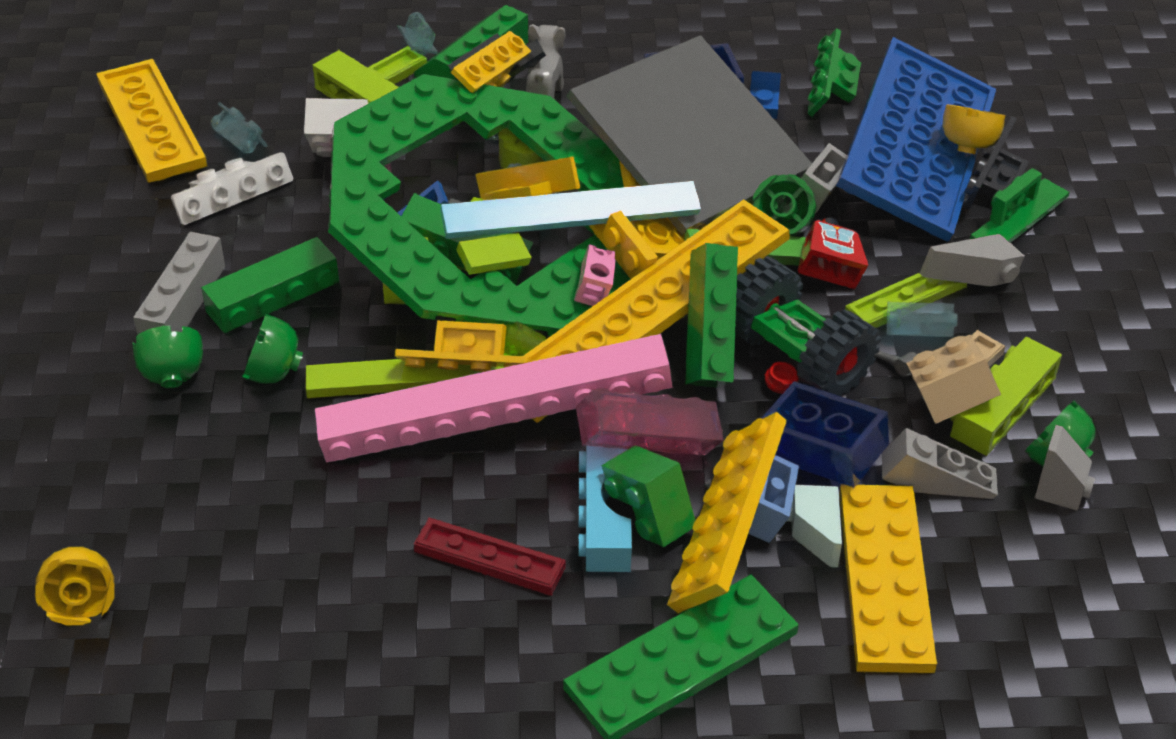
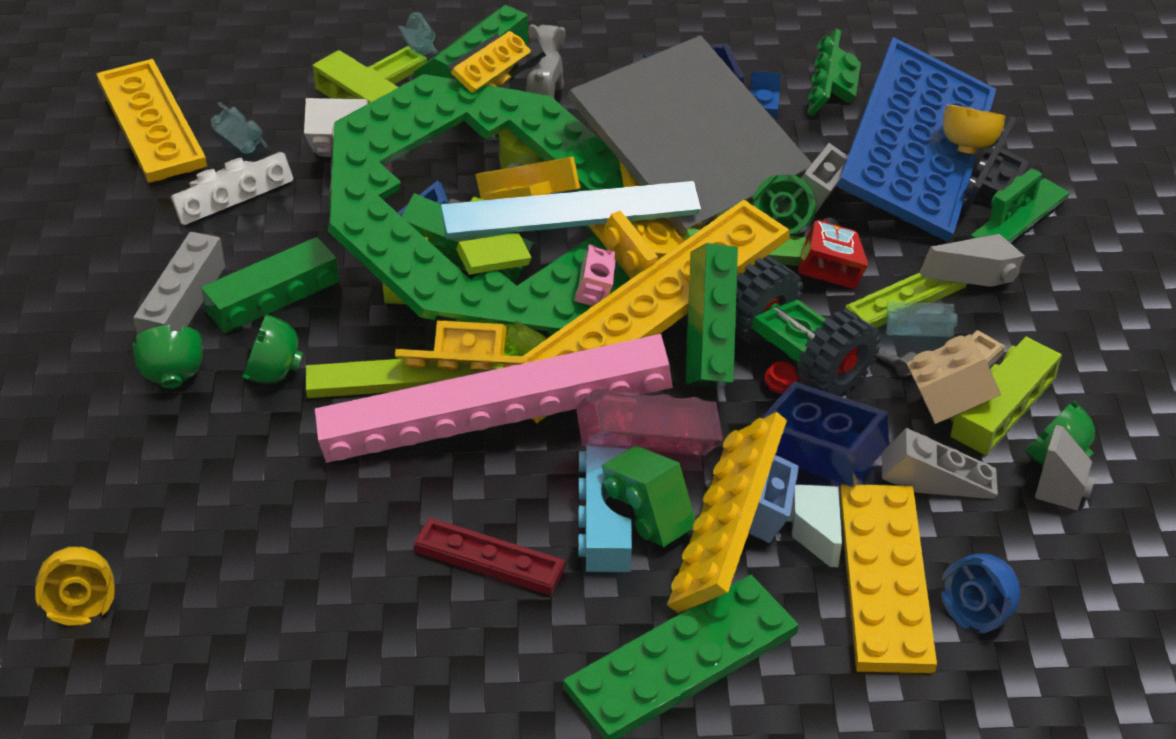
(980, 592): none -> blue cylinder

